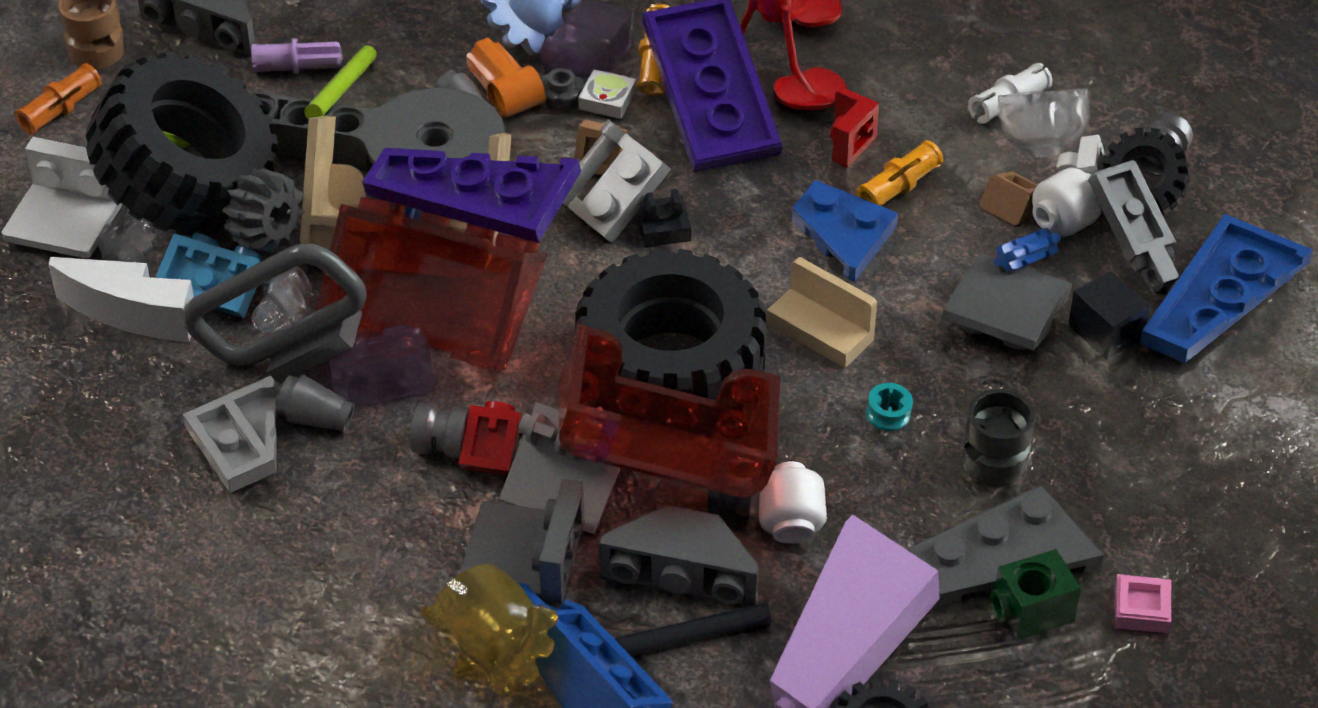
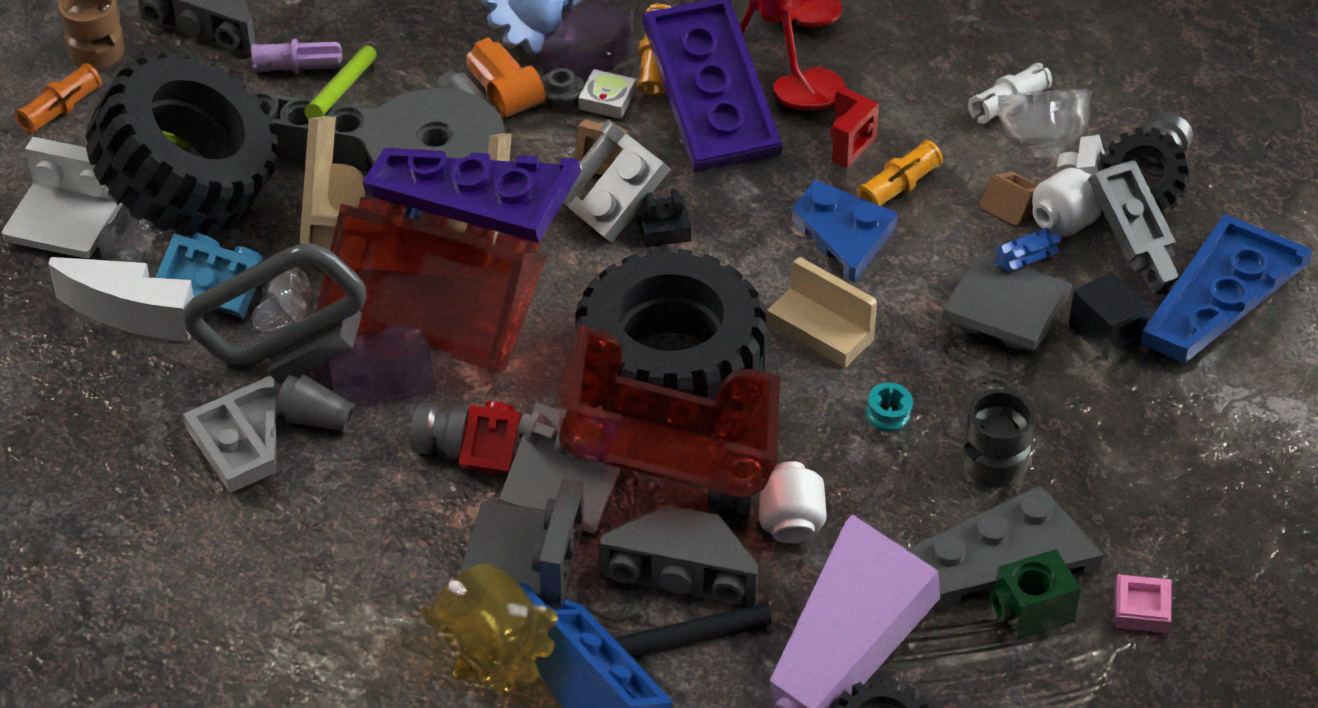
(263, 210): dark grey gear -> none

